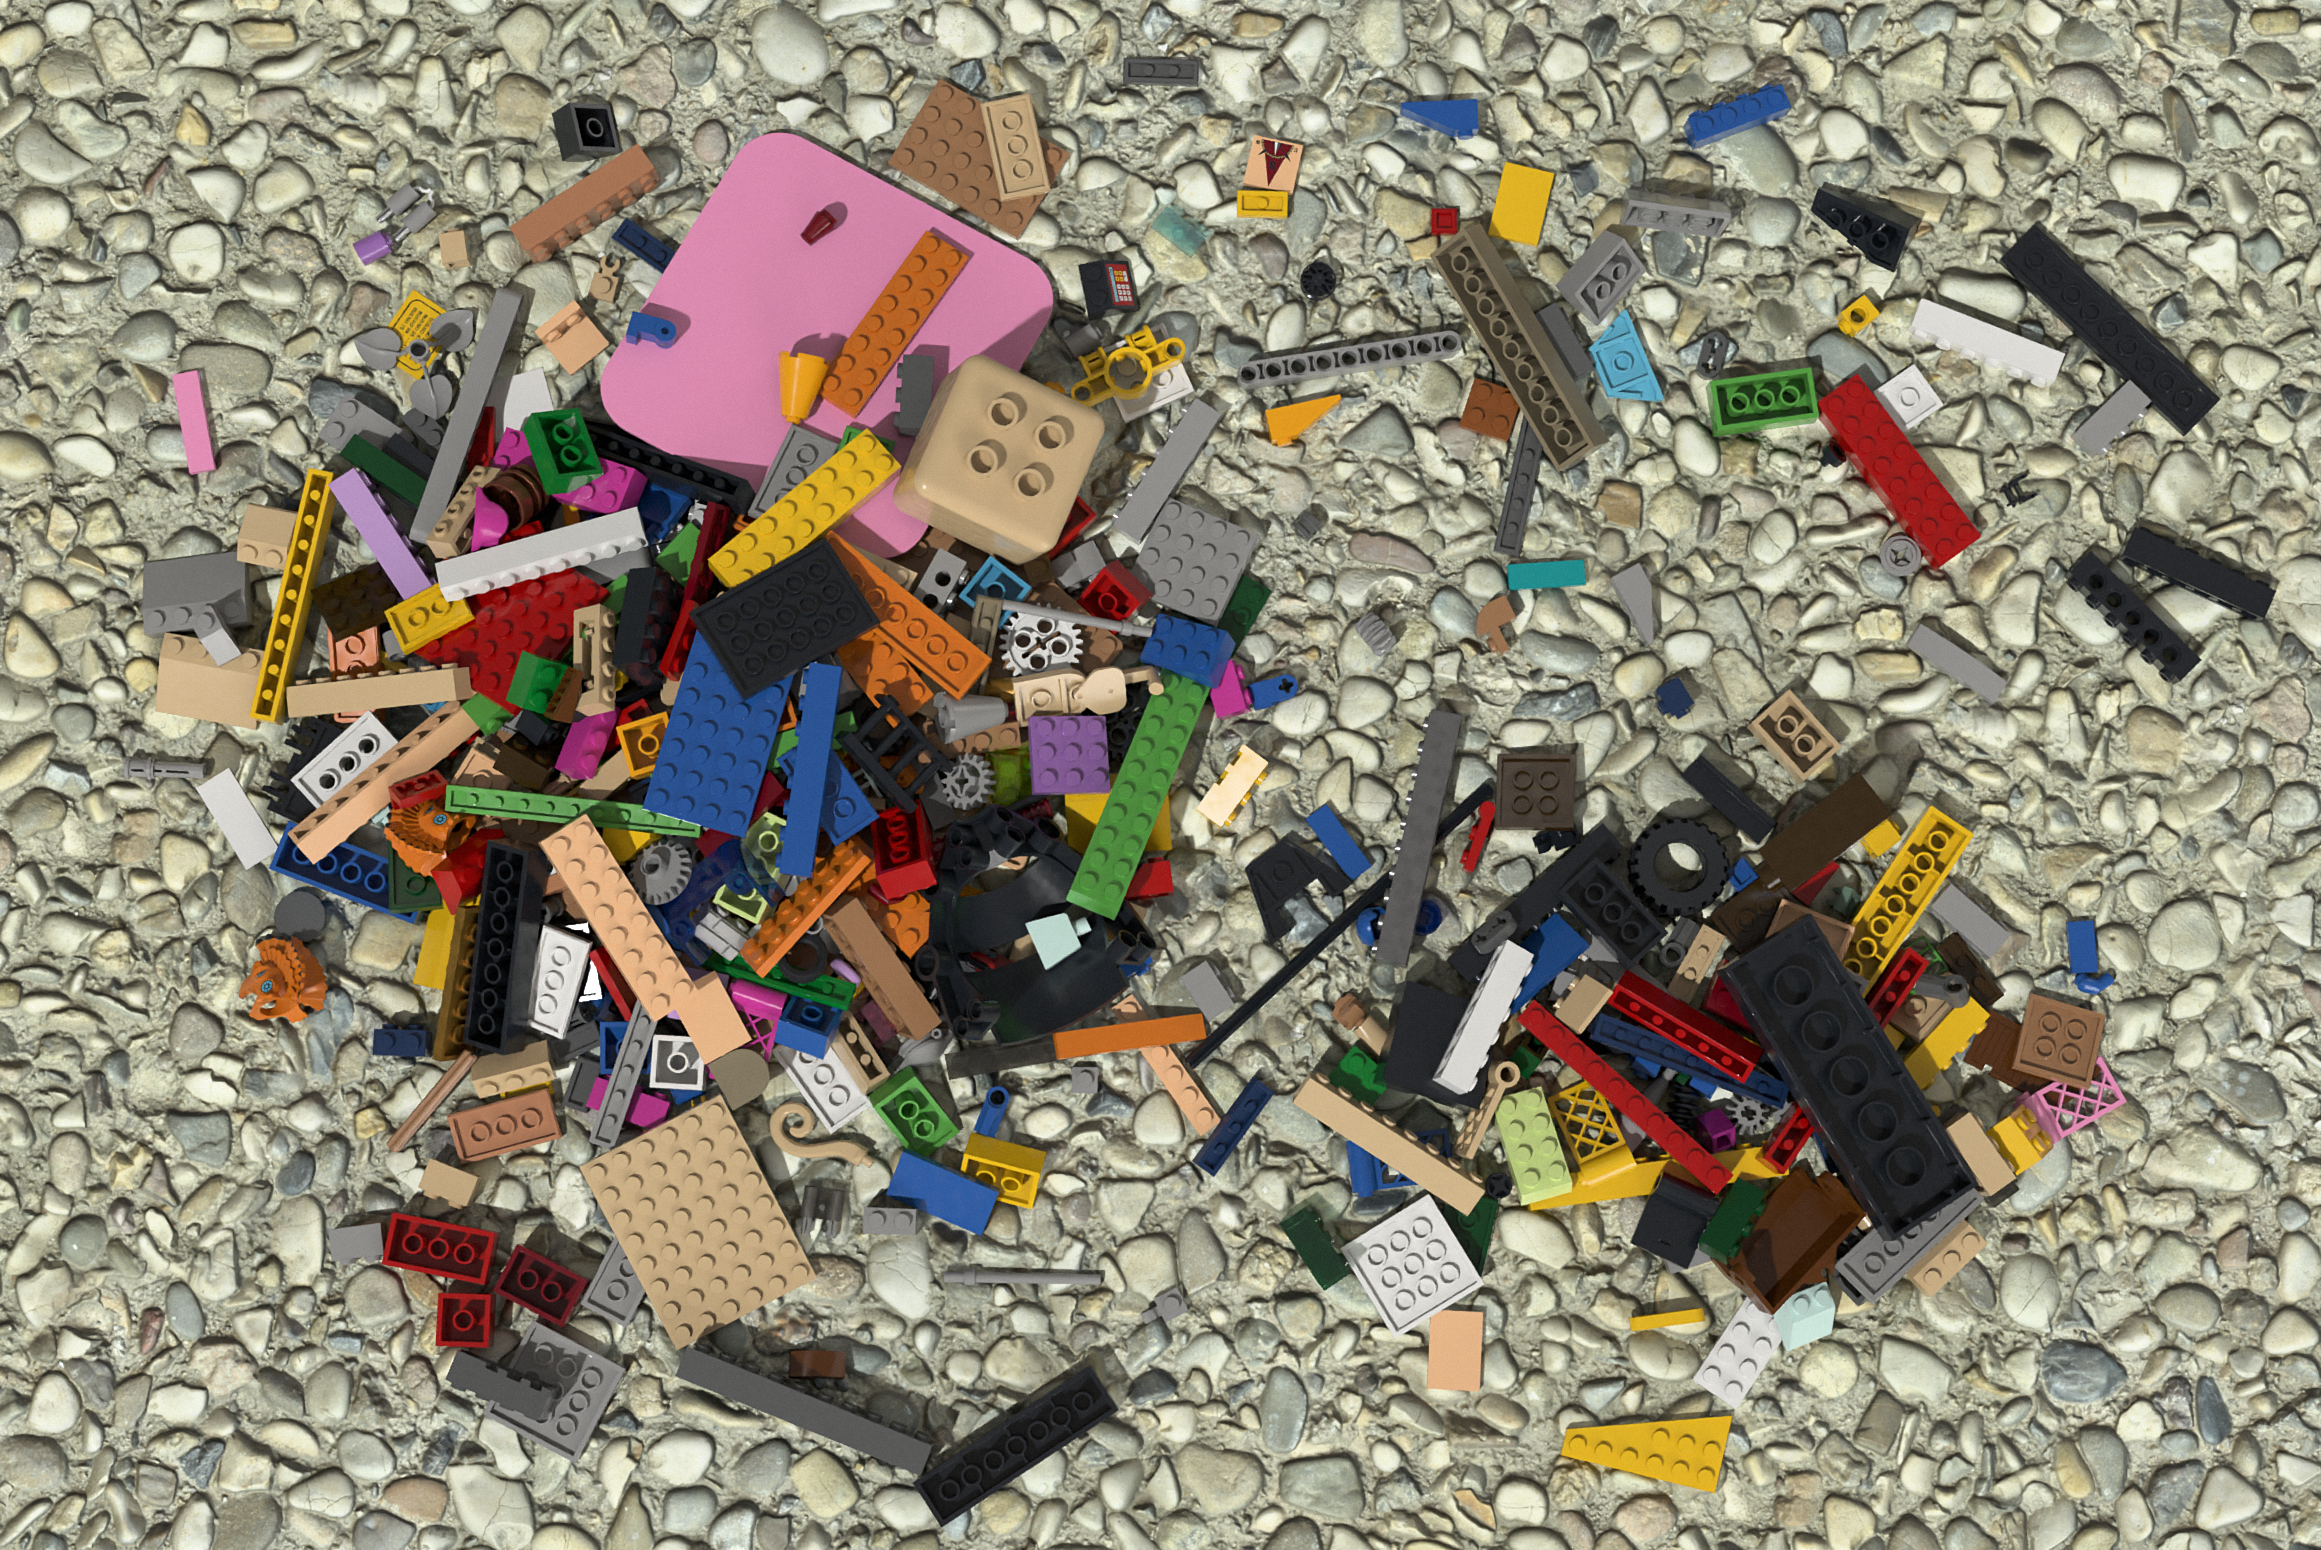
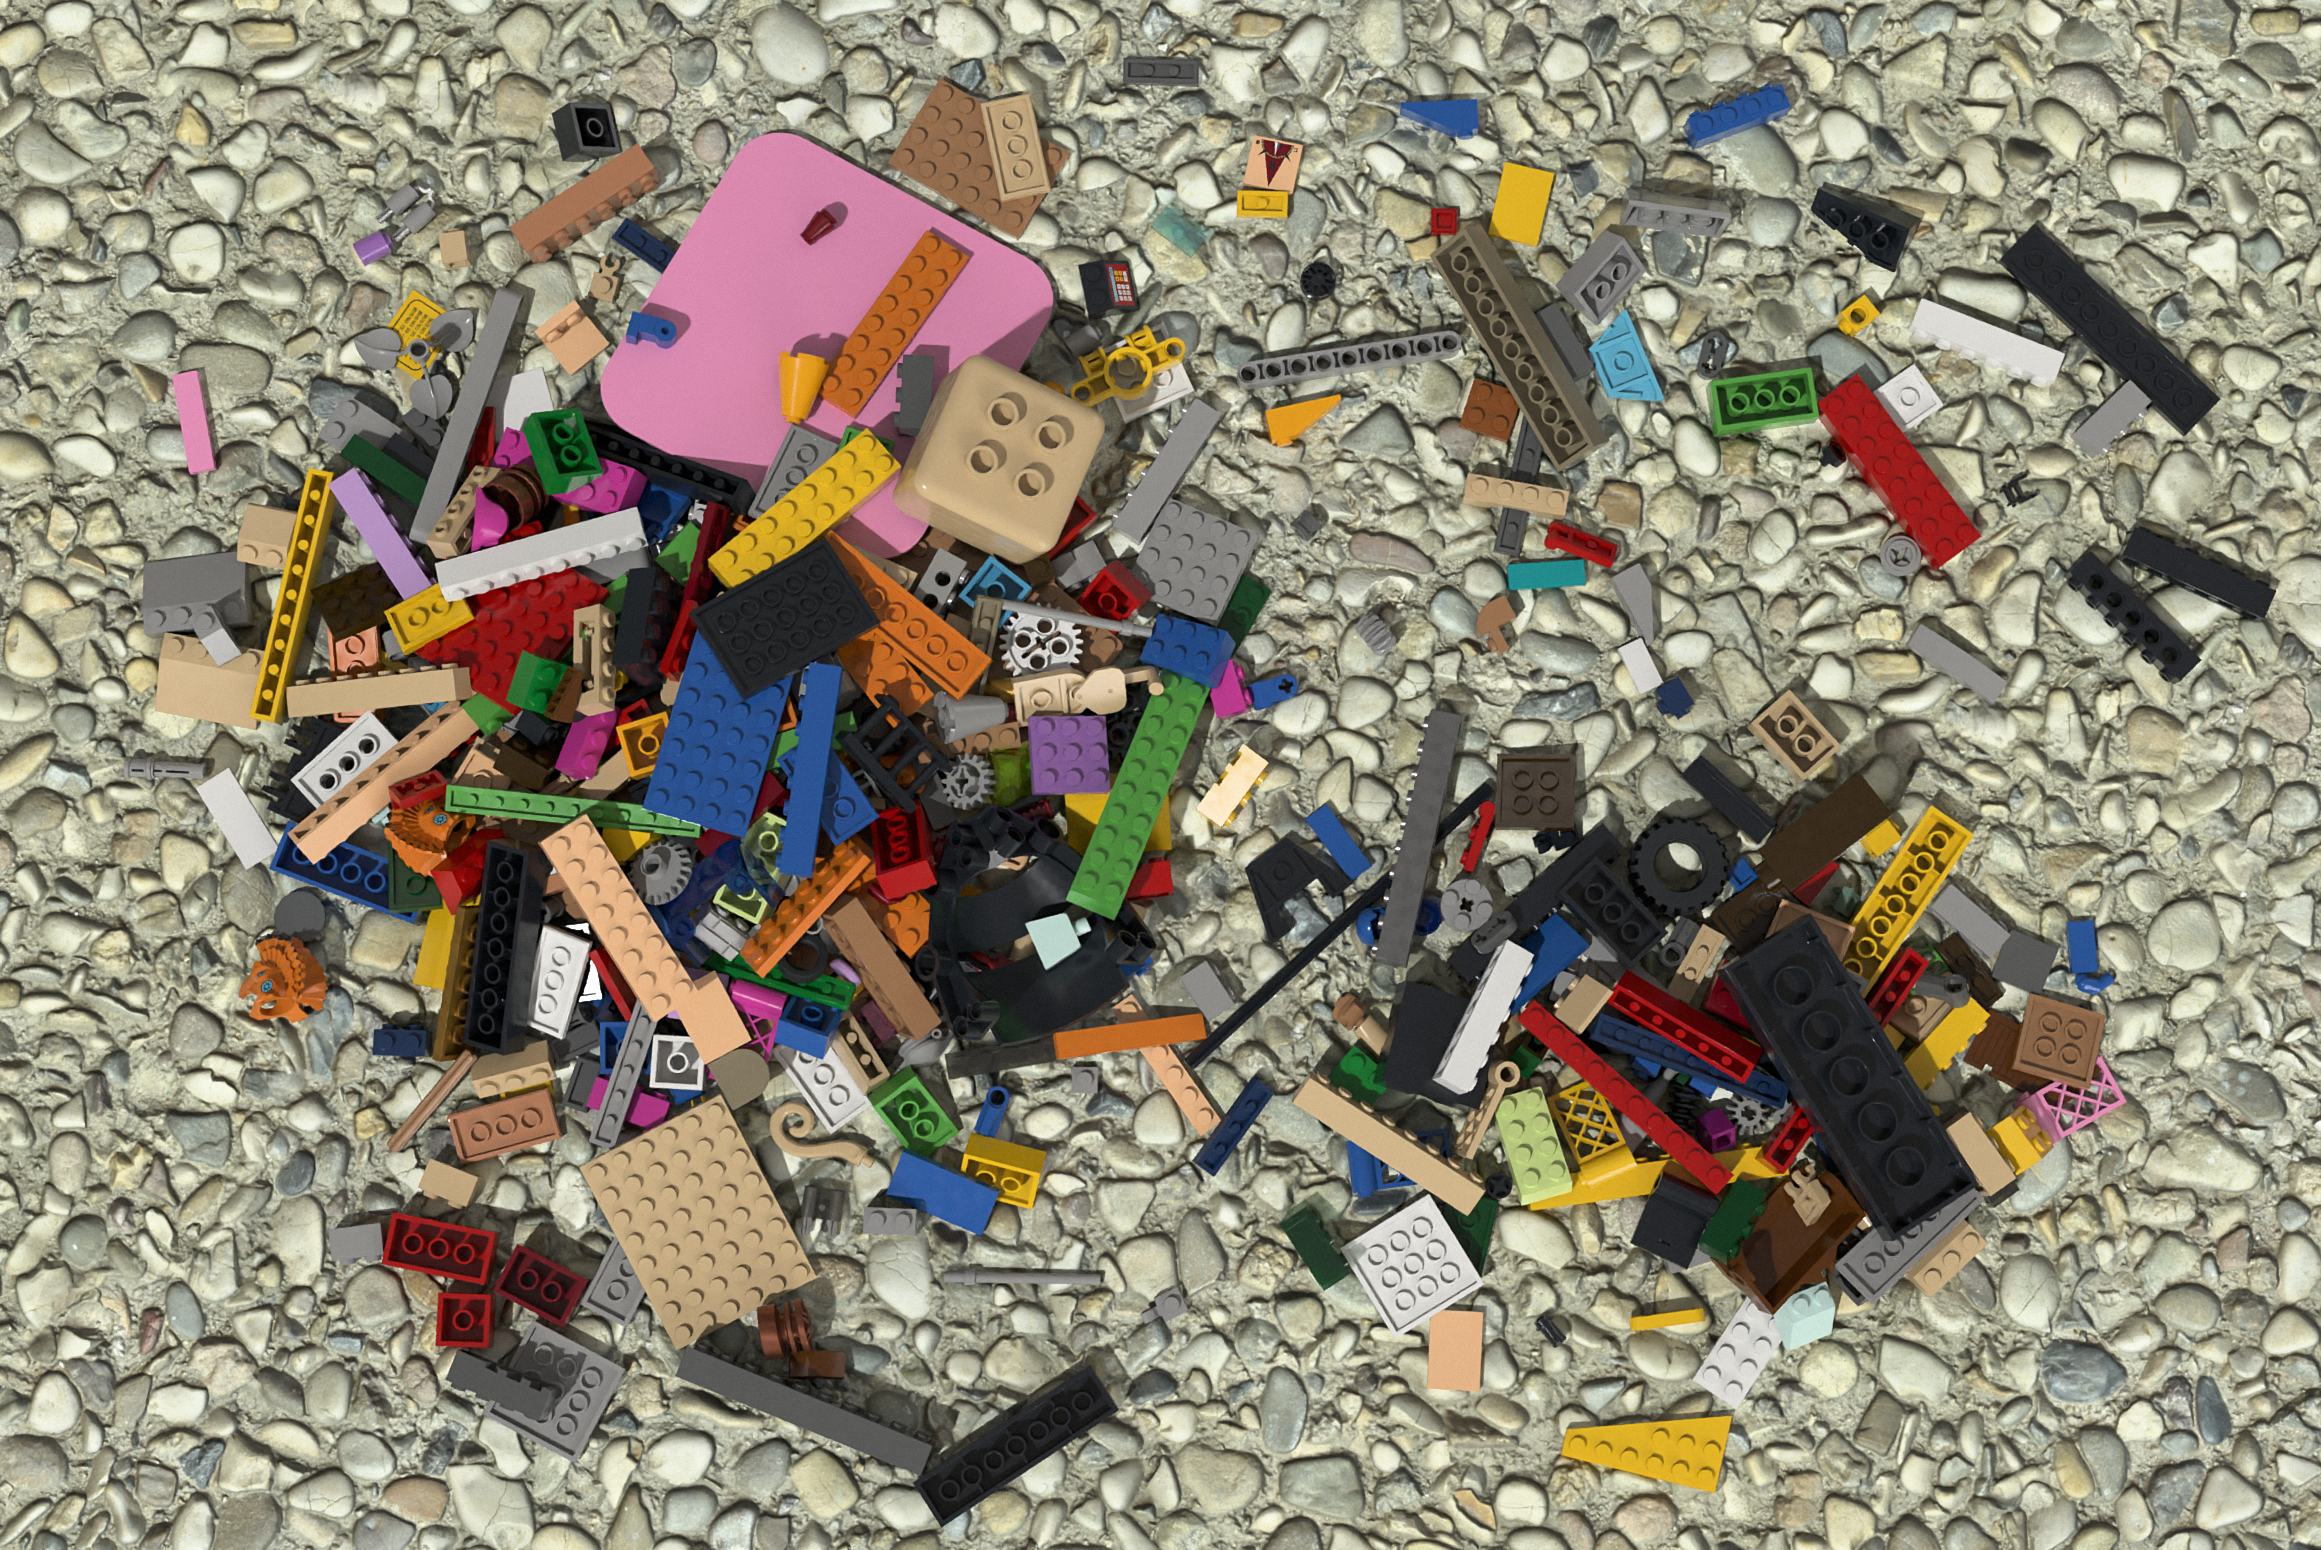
(783, 1329): none -> copper wheel
(1469, 891): none -> light grey brick
(1531, 498): none -> tan arch
(1549, 1330): none -> black pin
(1580, 544): none -> red plate
(1640, 666): none -> white tile
(1810, 1197): none -> tan plate
(2024, 963): none -> dark grey tile

